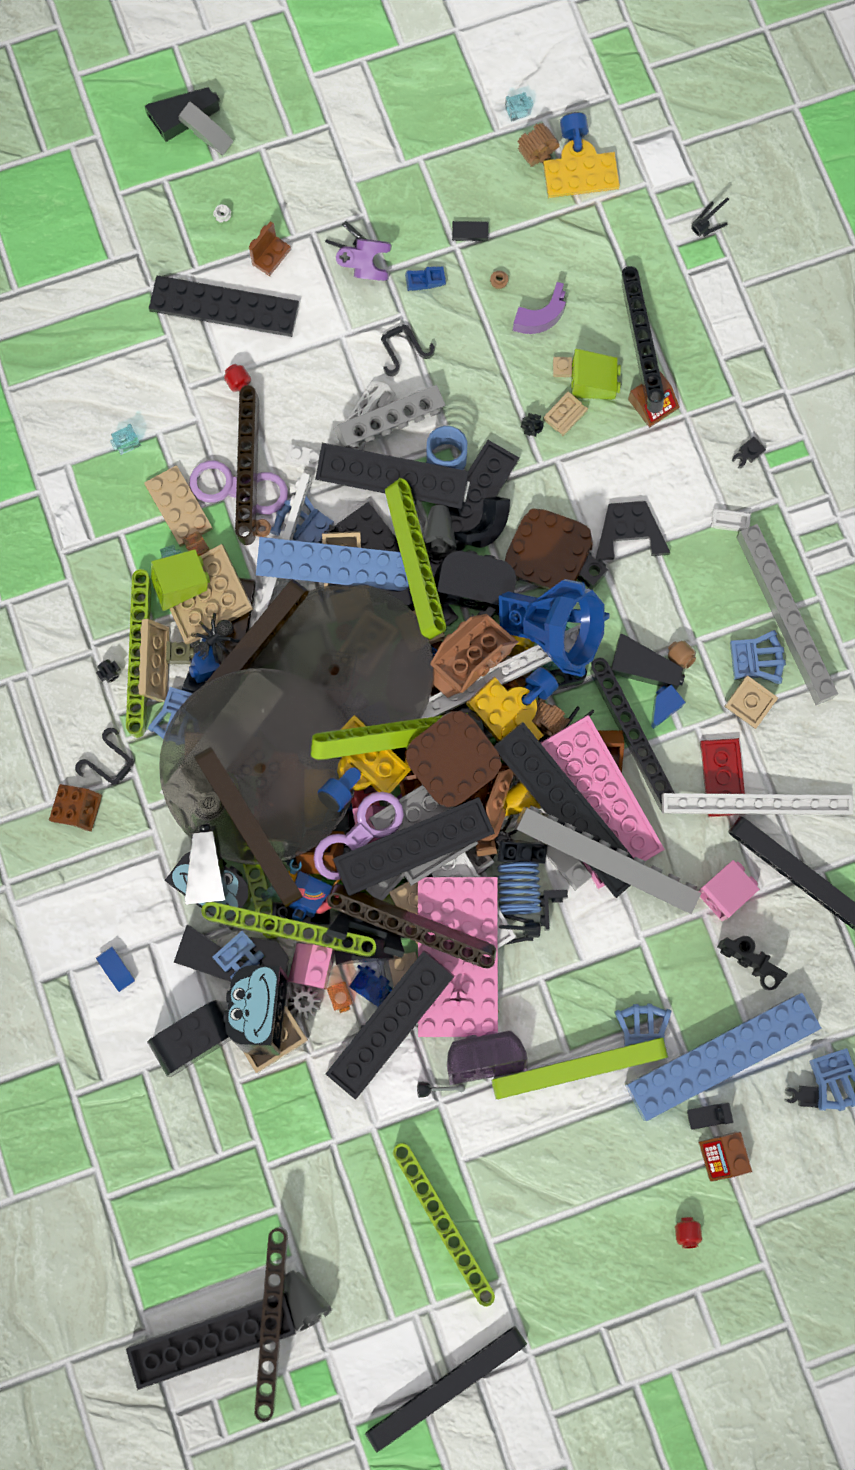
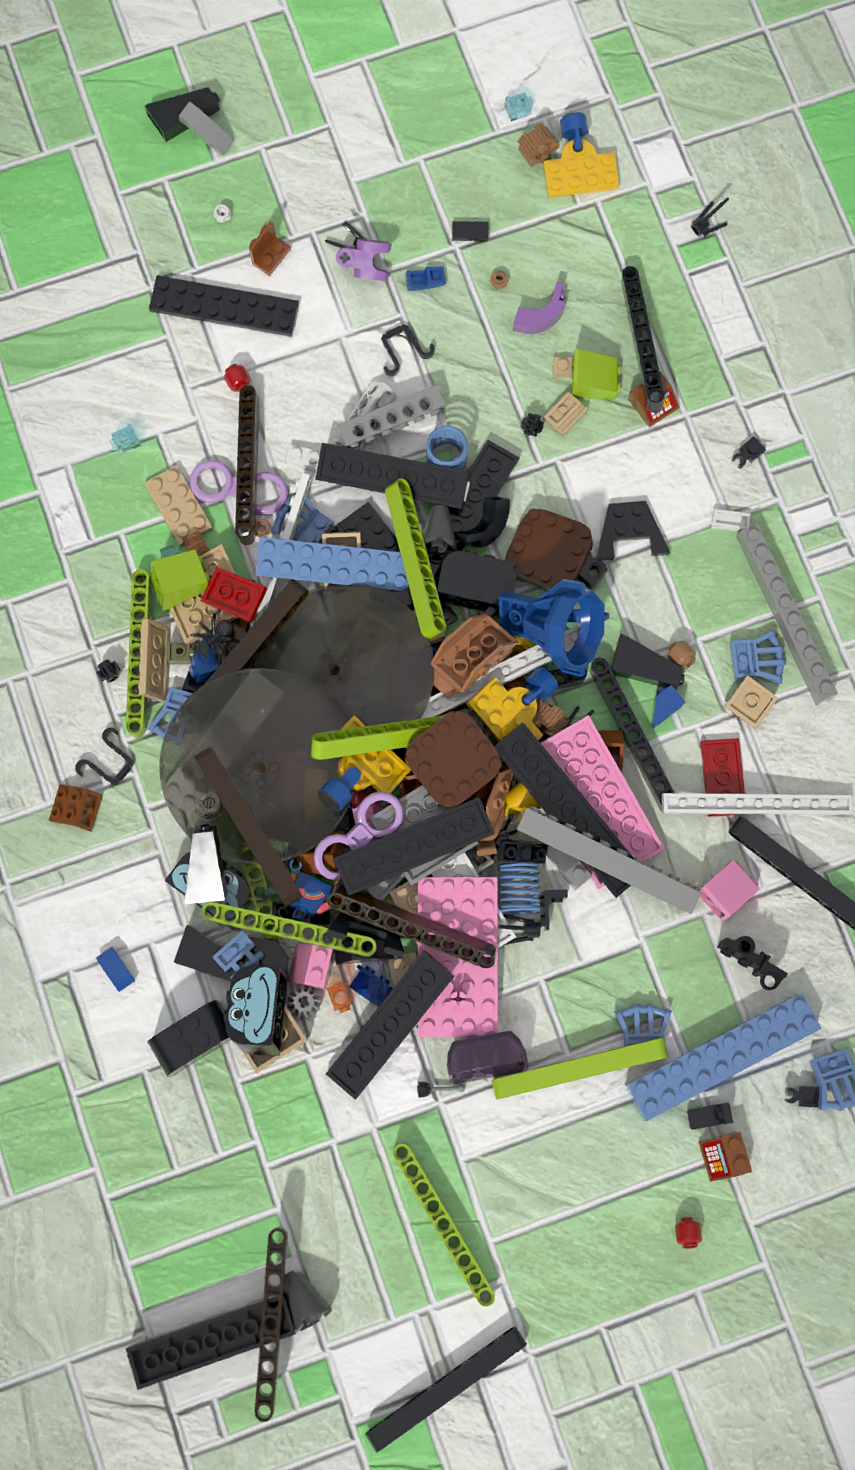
(234, 594): none -> red plate

